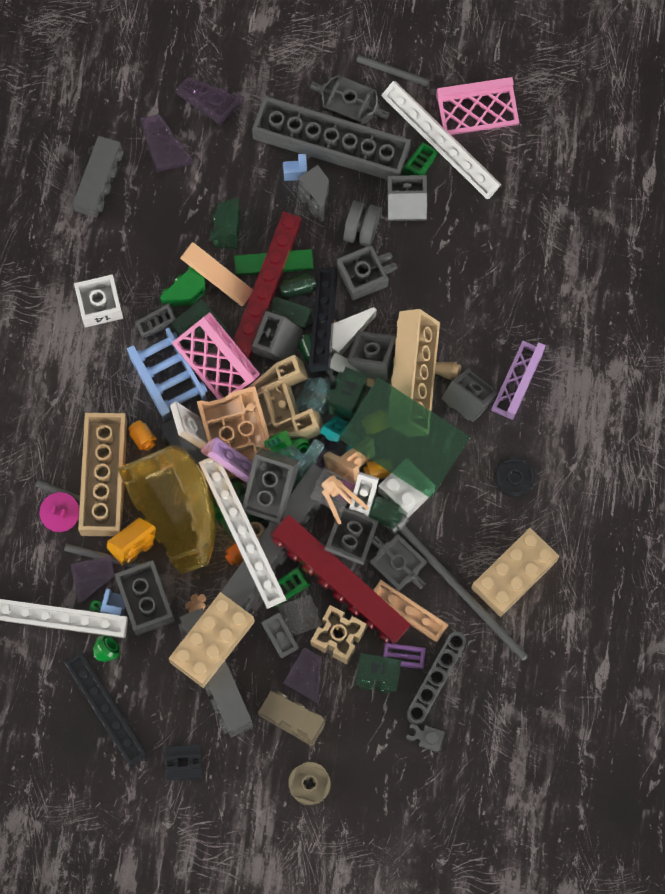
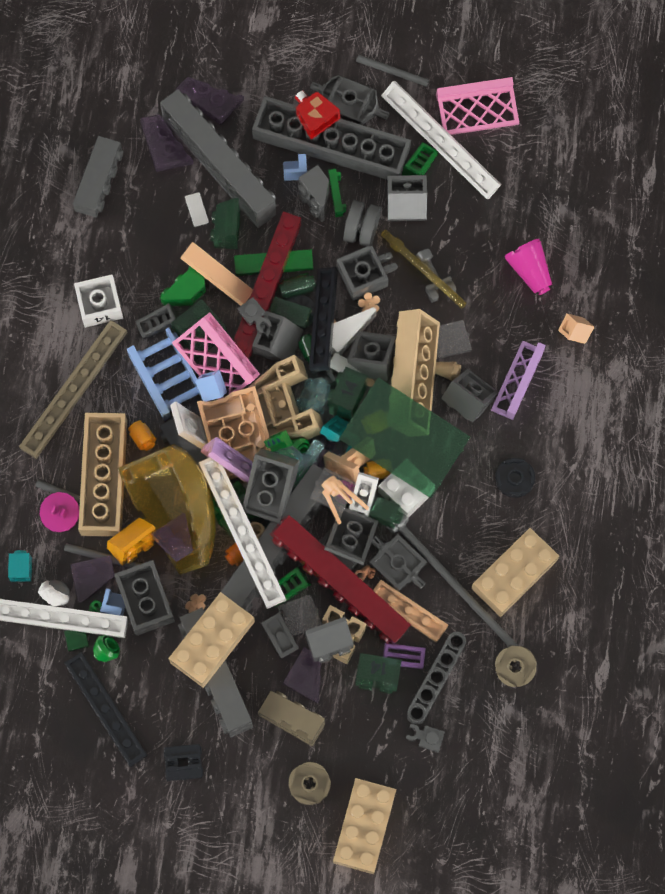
(20, 566): none -> teal brick
(54, 592): none -> white hair
(73, 389): none -> dark tan plate
(76, 640): none -> dark green tile
(175, 538): none -> wing
(196, 209): none -> white sticker
(211, 385): none -> light blue panel
(218, 158): none -> dark grey brick
(253, 313): none -> dark grey plate
(315, 113): none -> red torso
(329, 640): none -> dark grey slope
(334, 177): none -> green piece
(364, 826): none -> tan brick
(366, 572): none -> nougat arm
(369, 302): none -> light nougat plant
(398, 245): none -> clear yellow bar
(425, 257): none -> dark grey bar
(453, 339): none -> clear piece
(519, 677): none -> dark tan plate
(531, 266): none -> dark pink cone
(576, 328): none -> light nougat panel

